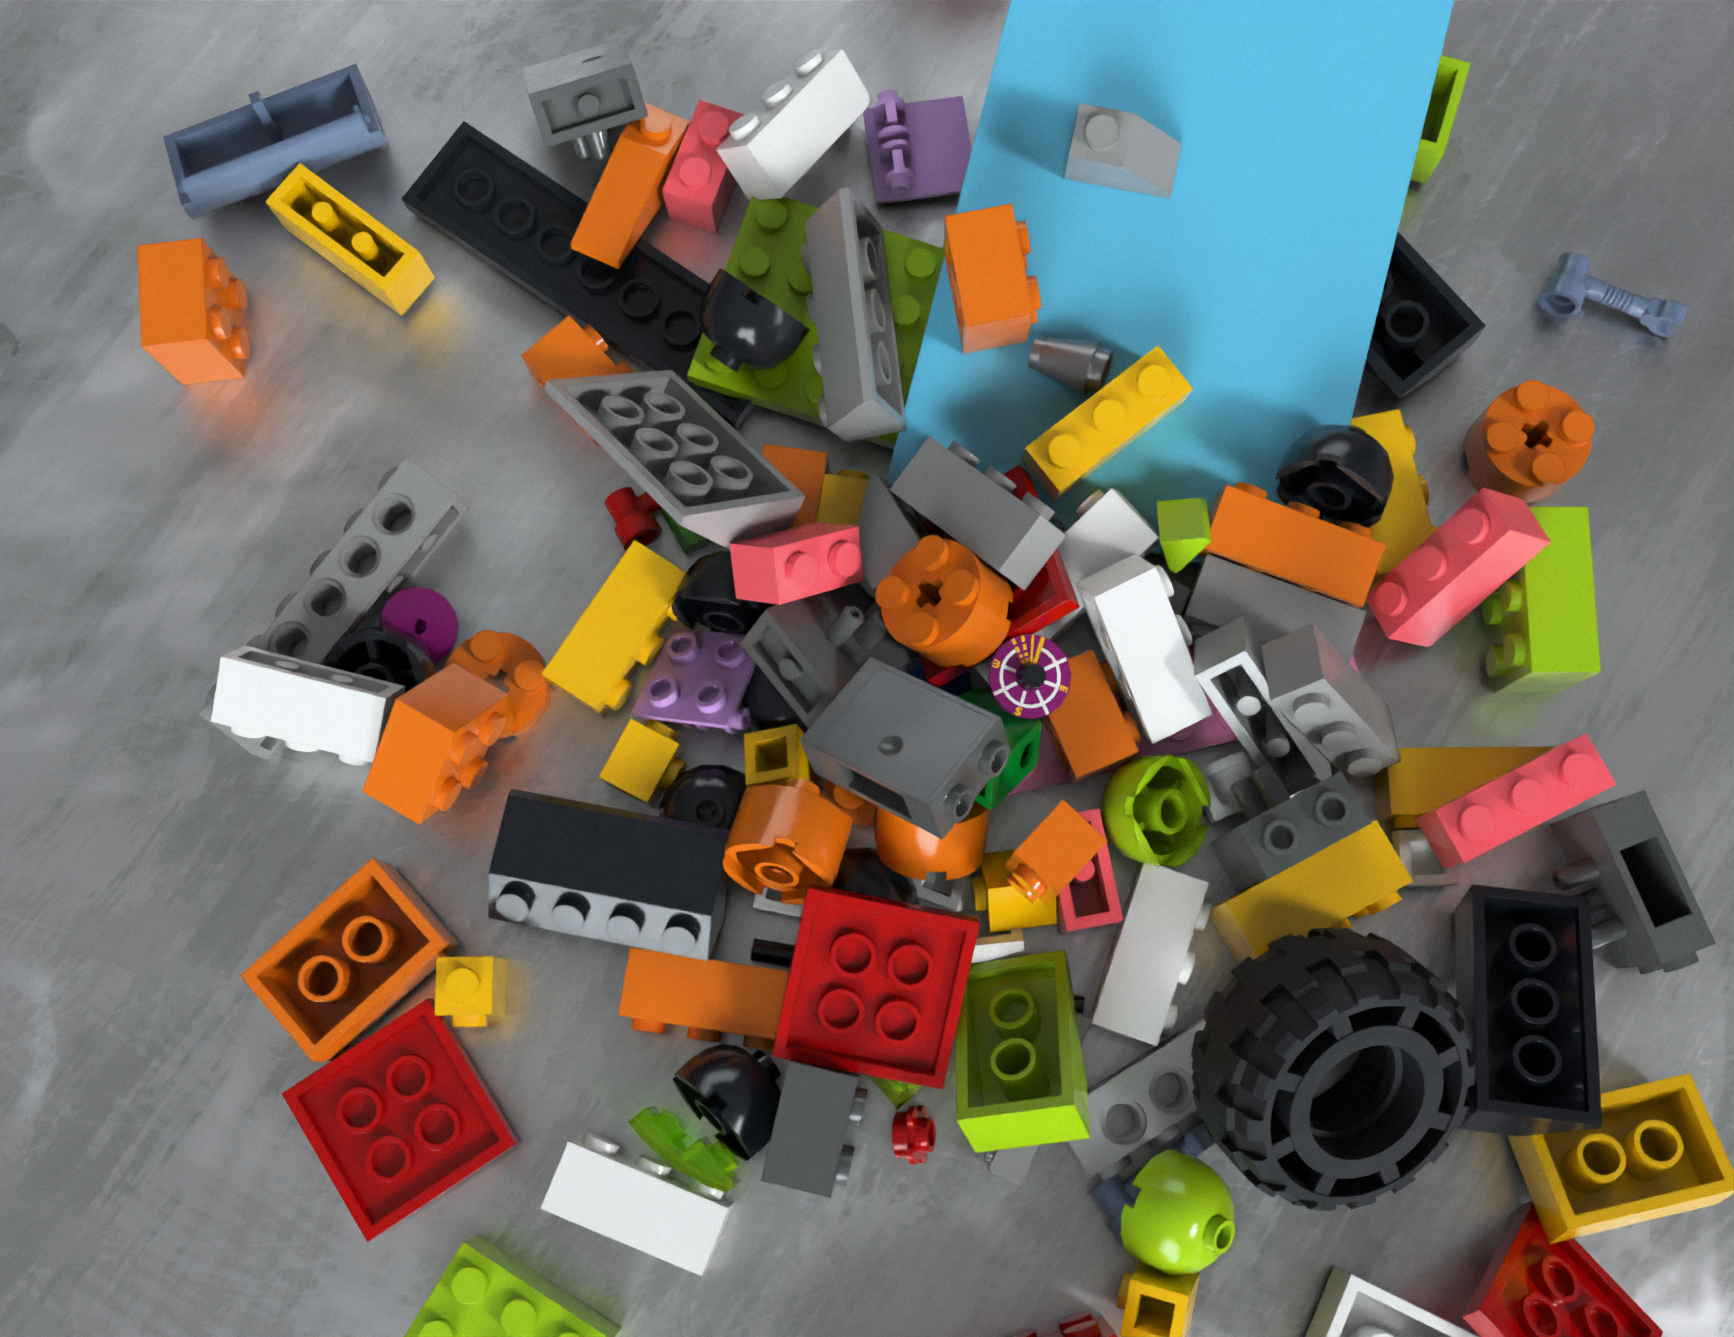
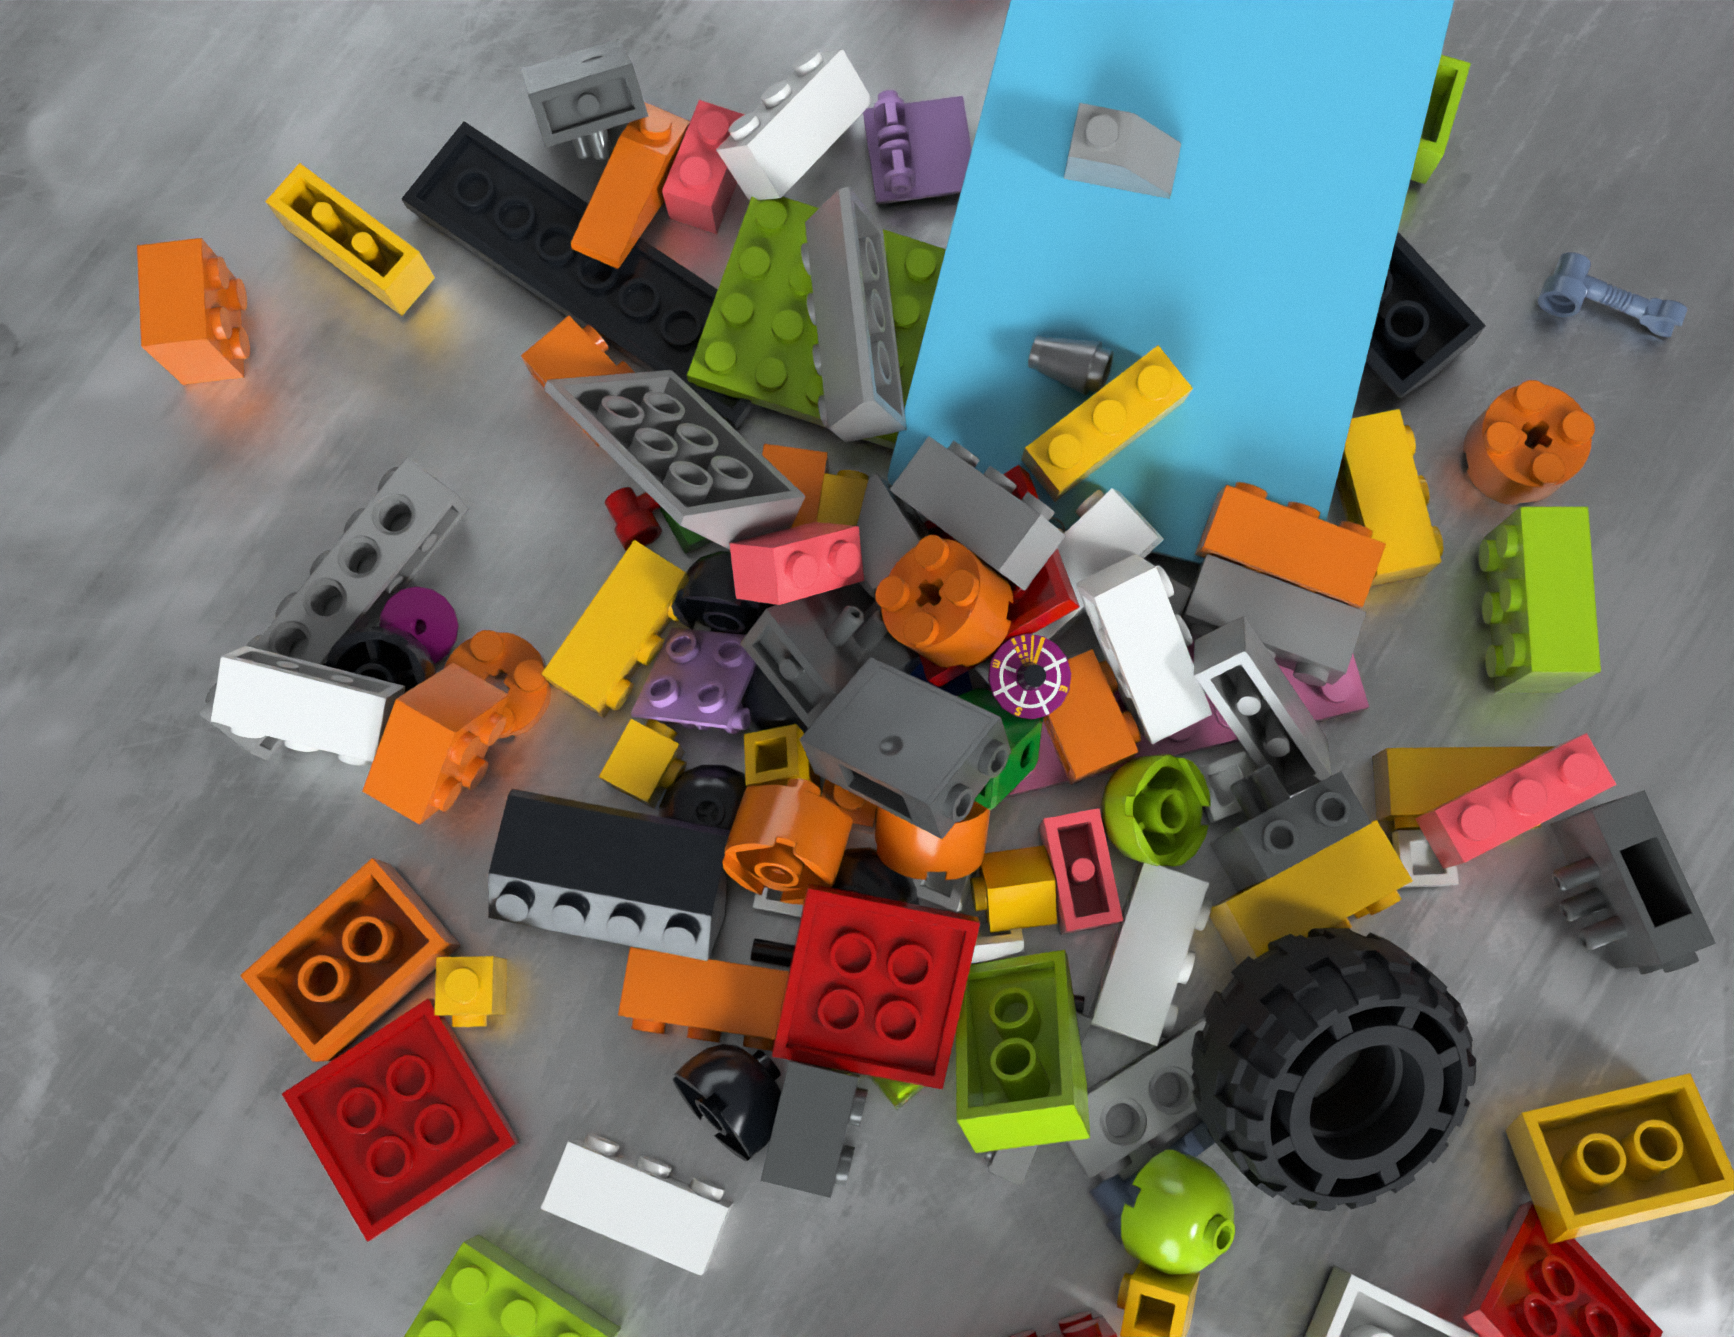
(265, 140): sand blue container -> none
(701, 1161): clear neon green slope -> none
(747, 325): black cylinder -> none
(913, 1134): red plate -> none
(988, 277): orange brick -> none
(1053, 854): orange brick -> none
(1183, 530): lime slope -> none
(1330, 702): light grey brick -> none
(1337, 473): black cylinder -> none
(1457, 568): coral brick -> none
(1529, 1011): black slope -> none

